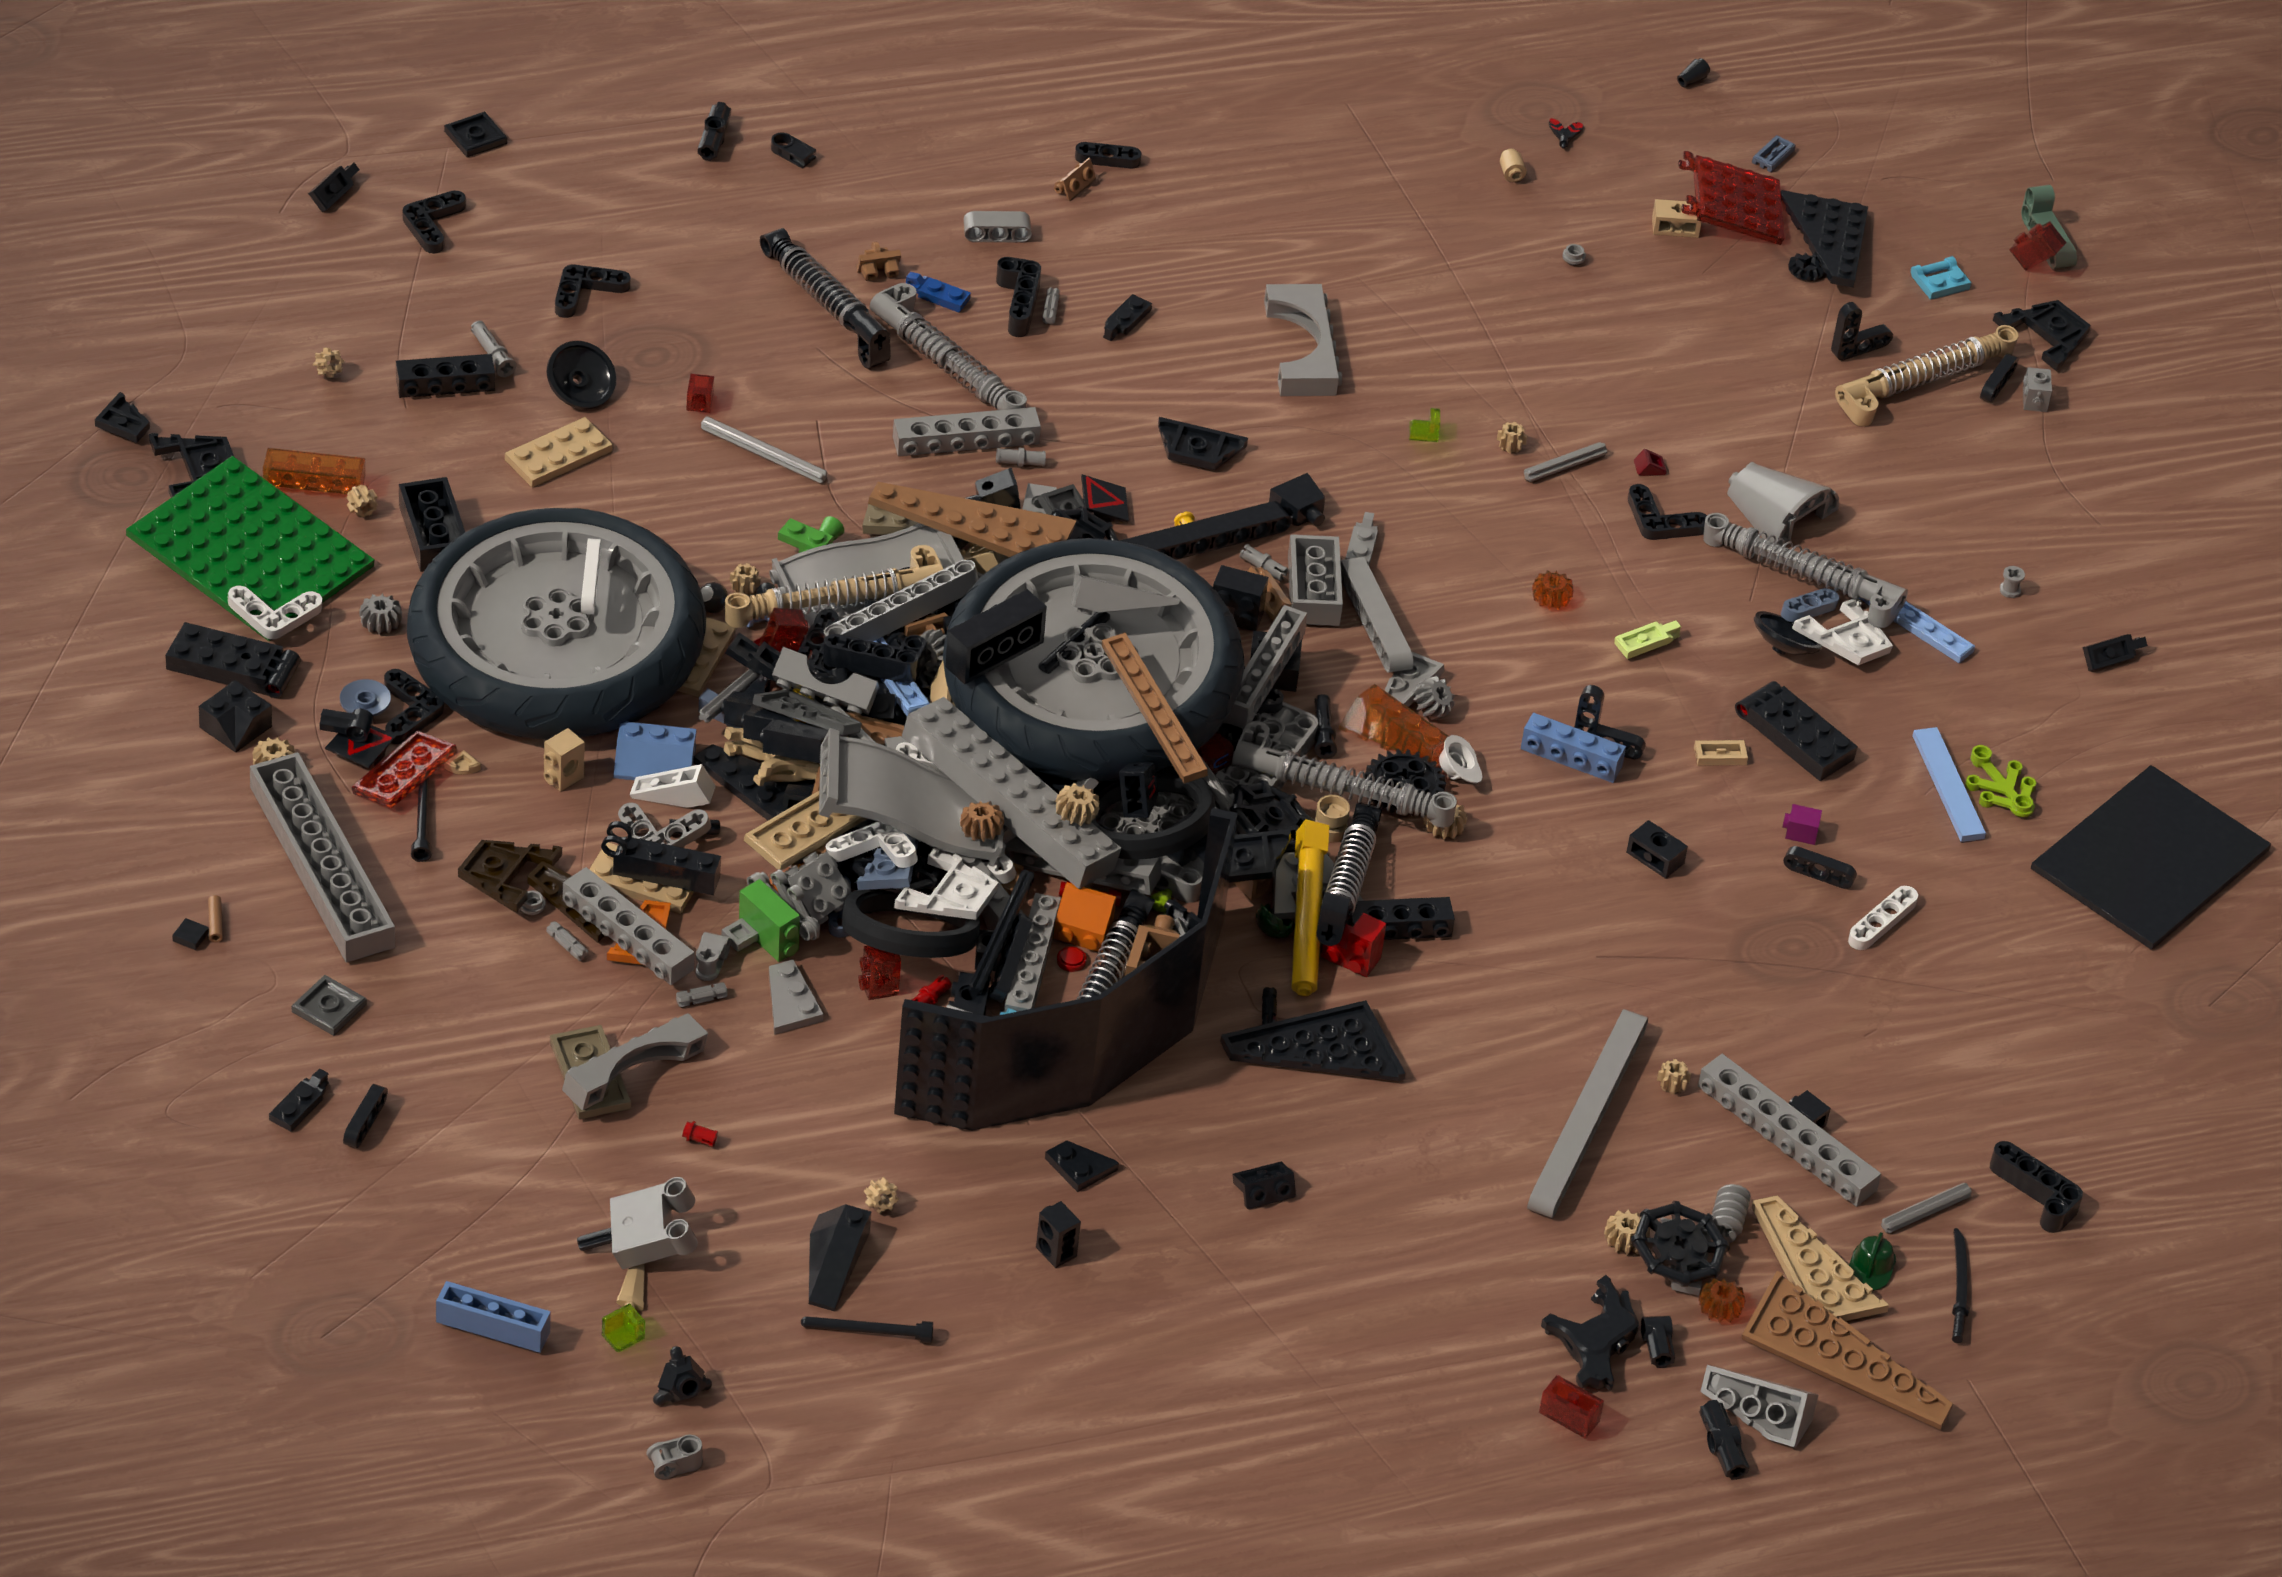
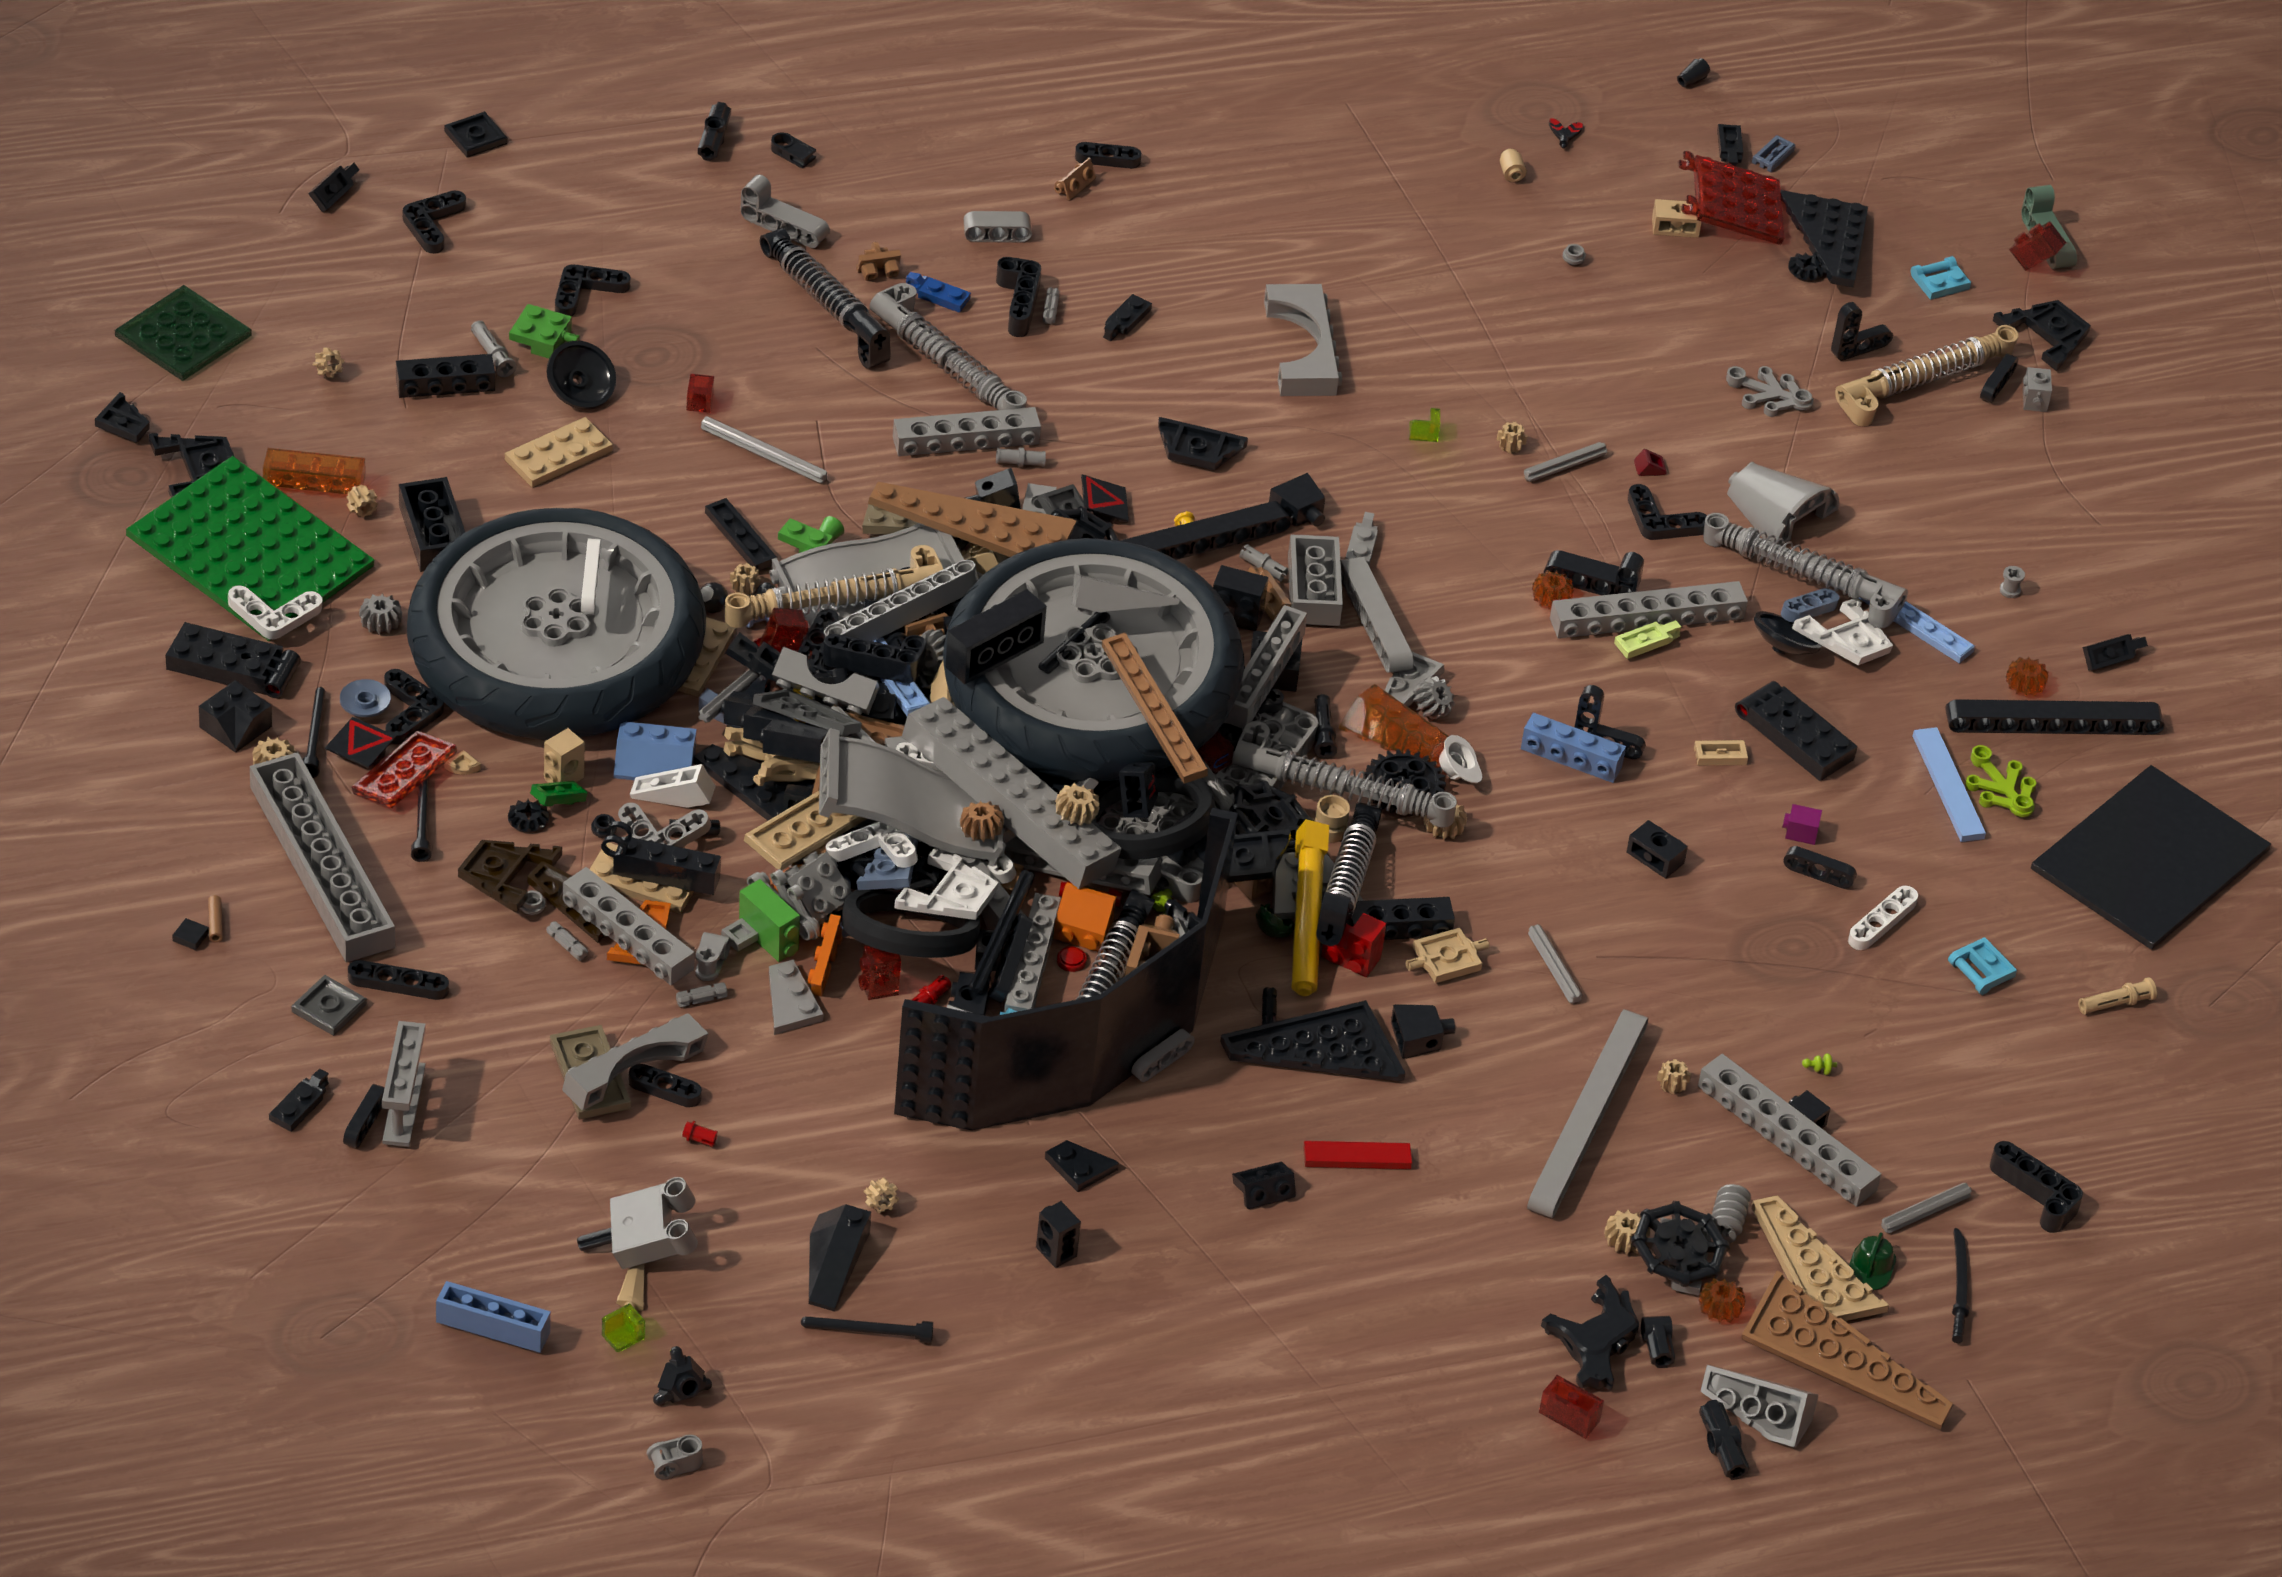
(183, 332): none -> clear green tile
(311, 760): none -> black piece
(354, 724): black piece -> none
(399, 976): none -> black beam
(403, 1083): none -> light grey fence
(518, 818): none -> black gear
(542, 330): none -> bright green plate
(558, 793): none -> green plate
(600, 825): none -> black plate
(672, 1094): none -> black beam
(740, 534): none -> black plate
(772, 214): none -> light grey beam
(827, 952): none -> orange wing
(1162, 1055): none -> light grey beam
(1357, 1155): none -> red tile
(1419, 1029): none -> black torso
(1447, 955): none -> tan plate
(1555, 964): none -> light grey axle
(1598, 576): none -> black beam
(1637, 609): none -> light grey brick
(1730, 143): none -> black hinge
(1797, 398): none -> light grey plant
(1818, 1063): none -> lime hair
(1987, 960): none -> medium azure plate
(2027, 676): none -> clear orange gear
(2054, 717): none -> black beam
(2128, 994): none -> tan pin

